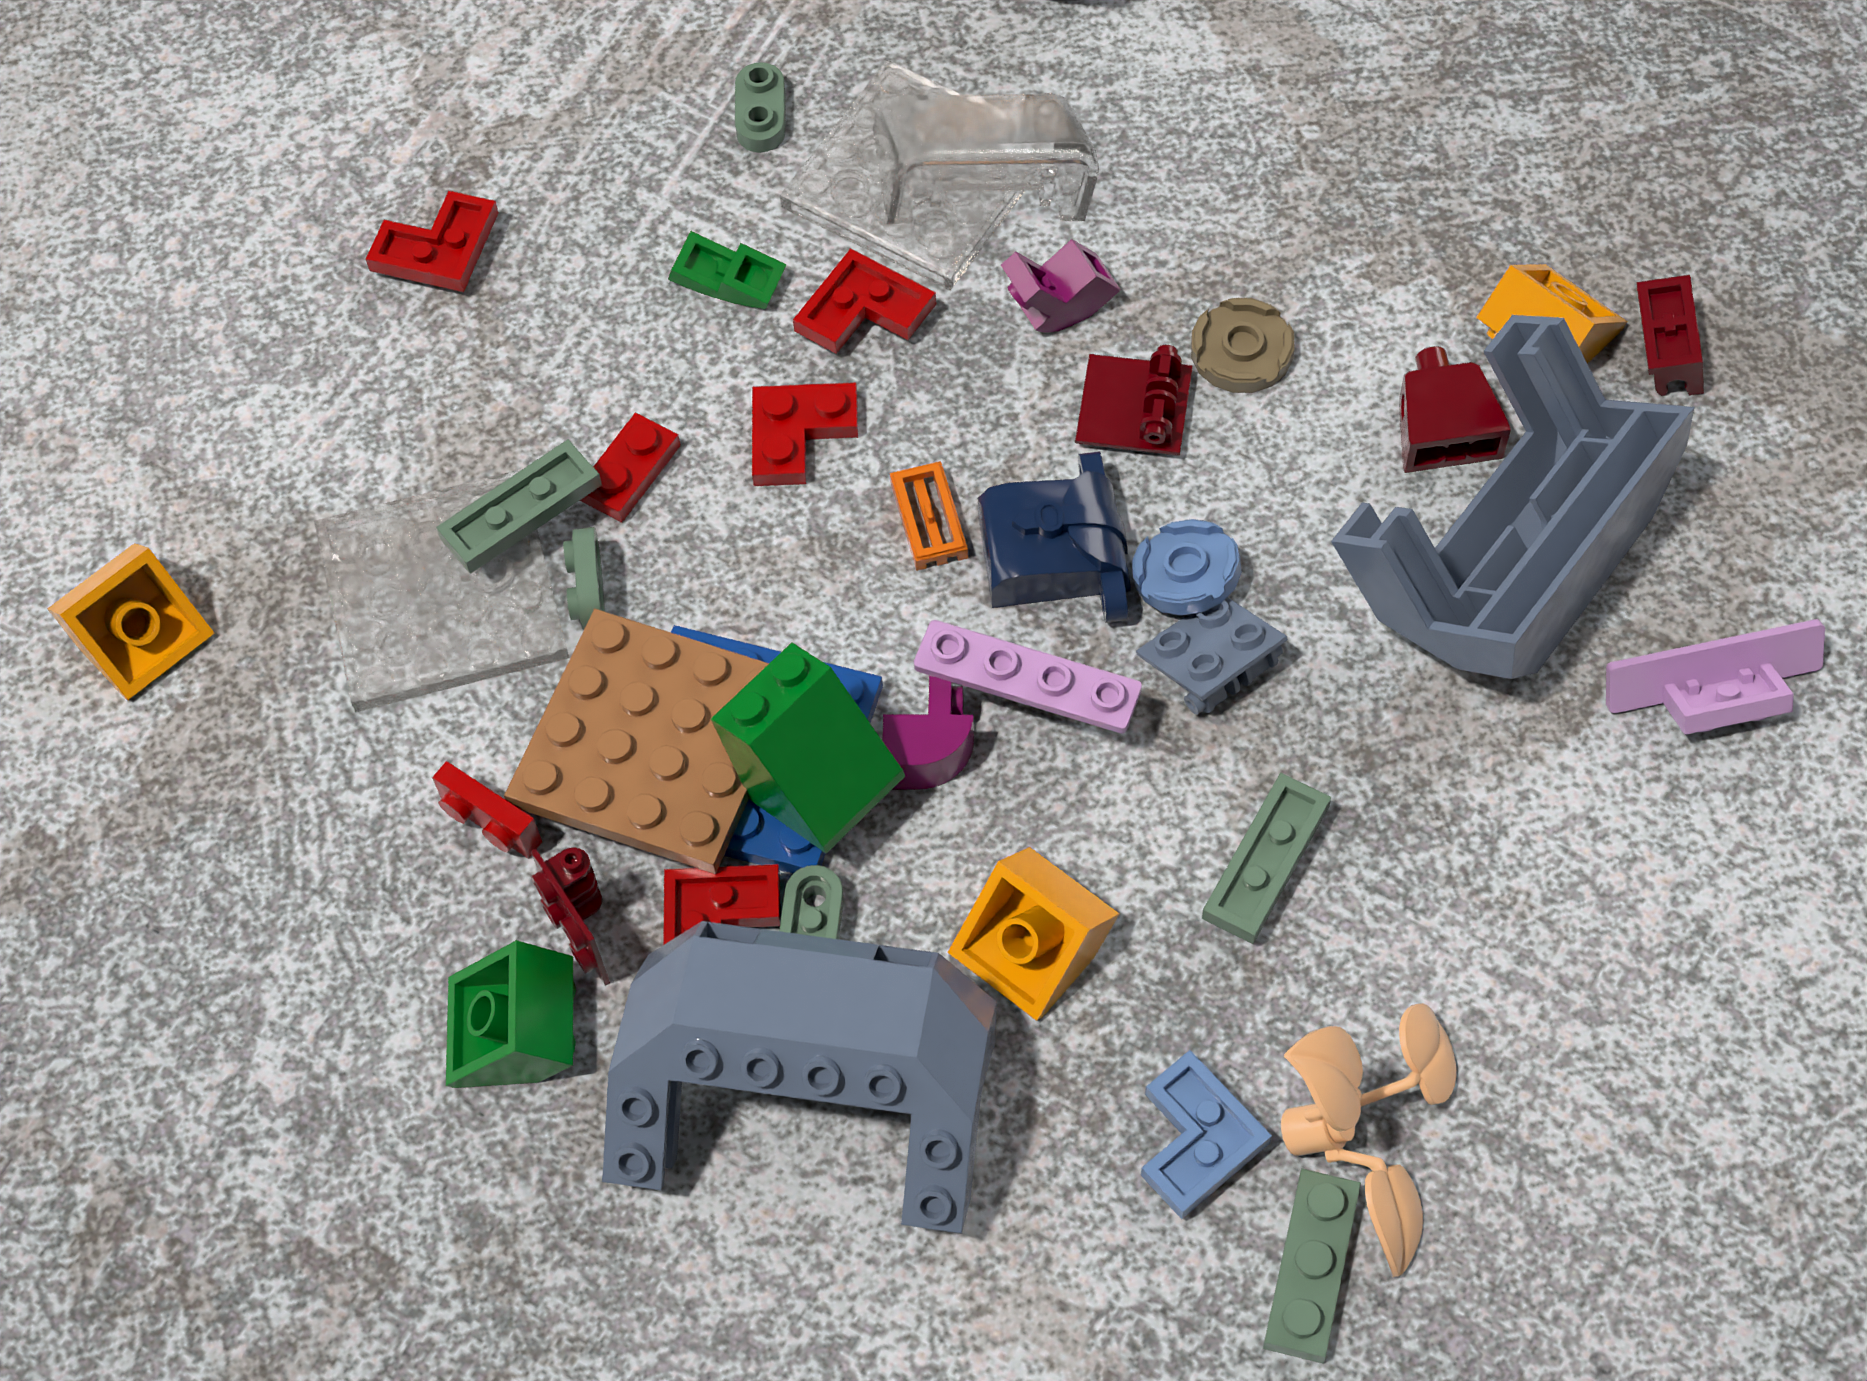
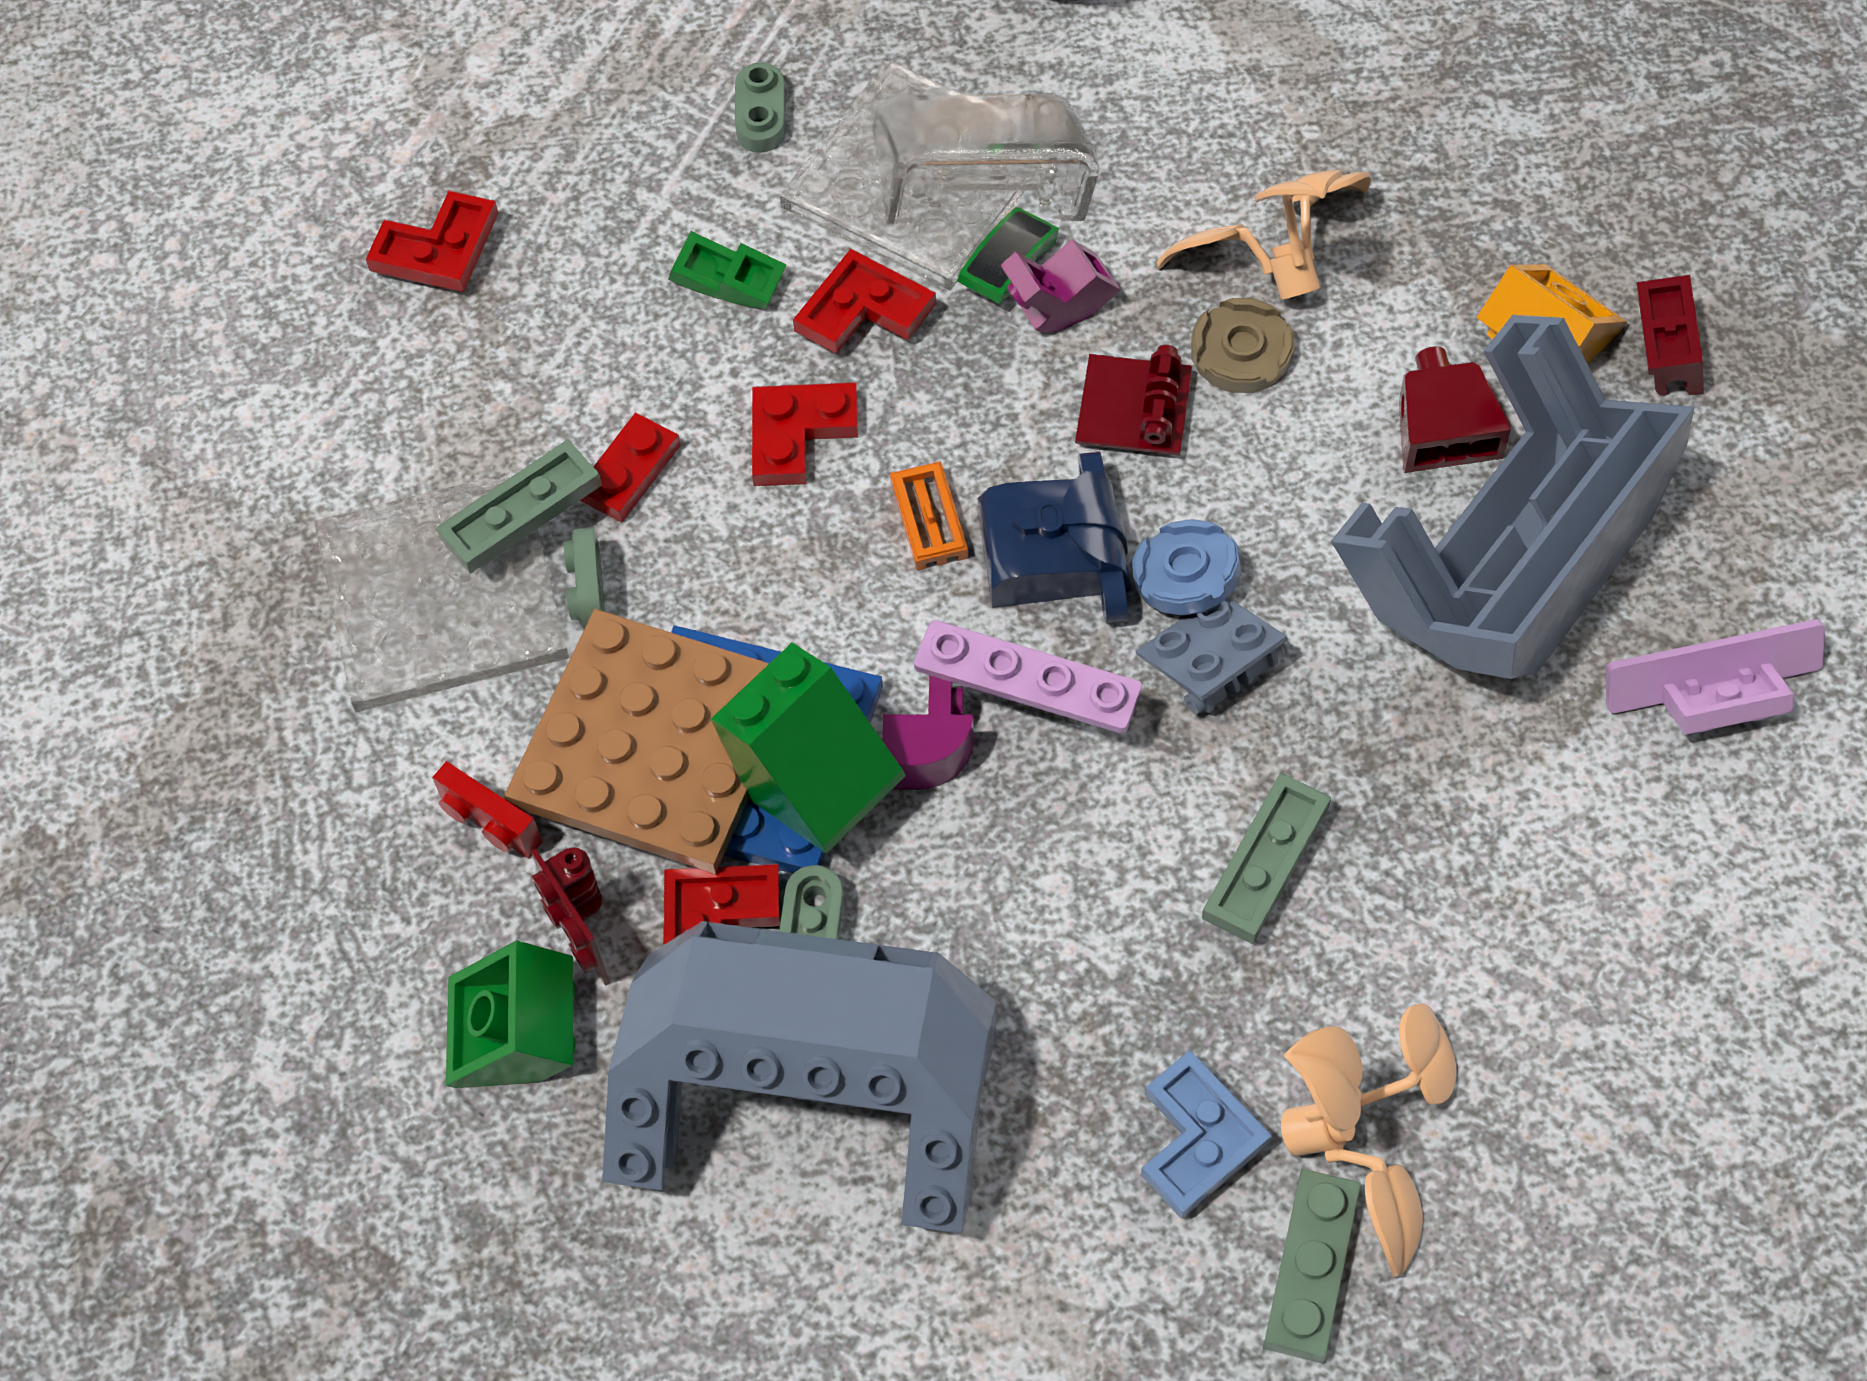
(131, 620): light orange slope -> none
(1015, 232): none -> slope
(1032, 931): light orange slope -> none
(1292, 261): none -> light nougat plant

